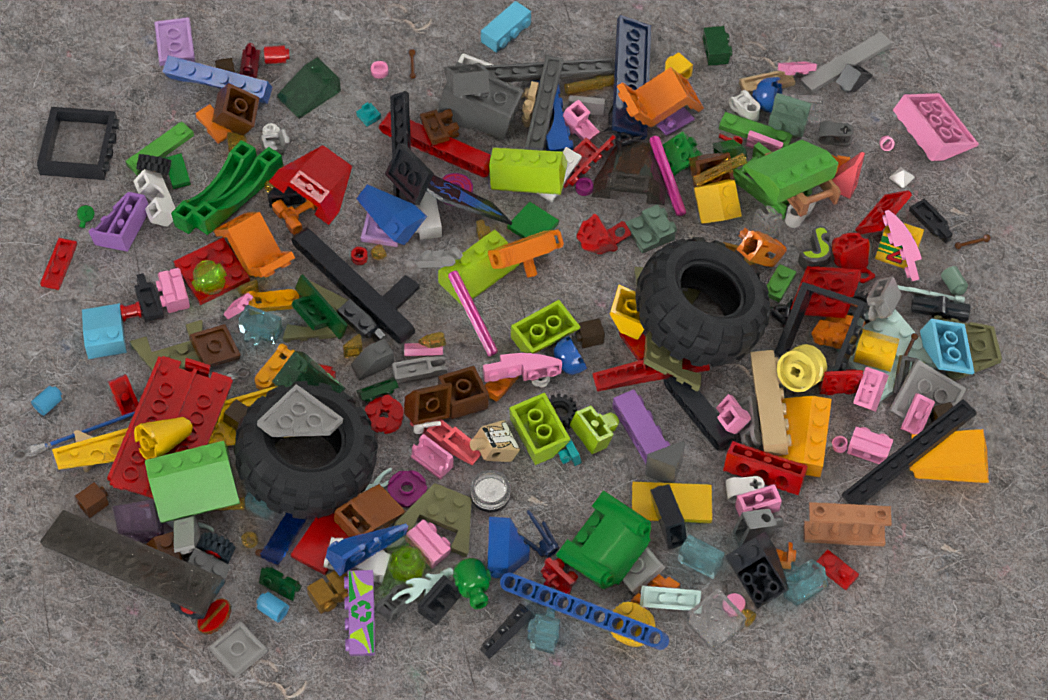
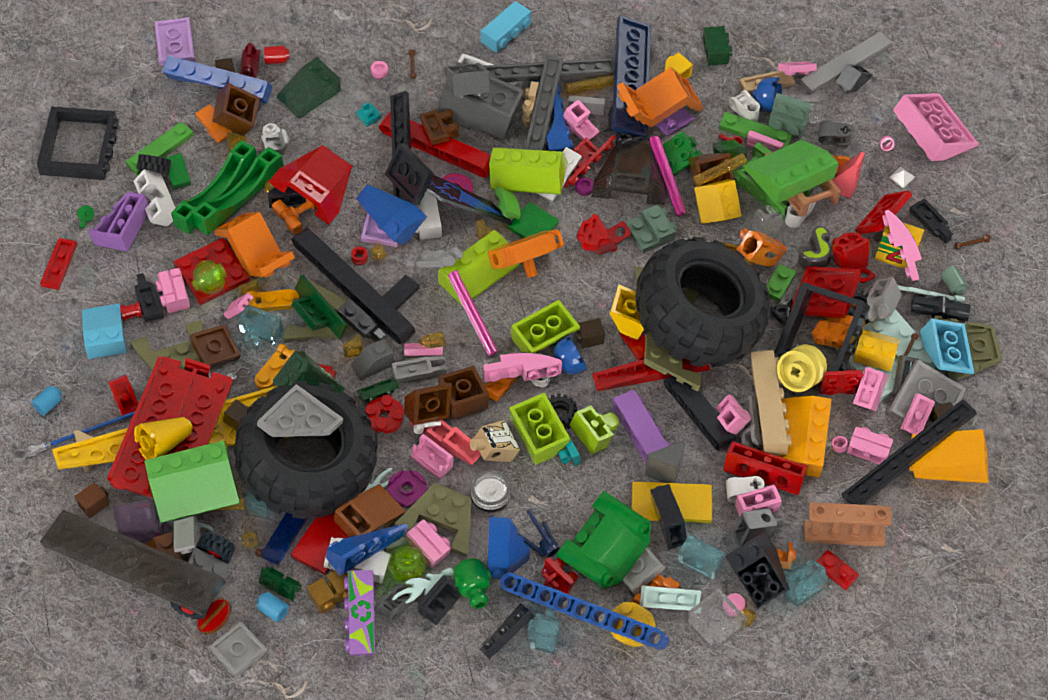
(508, 203): none -> bright green slope

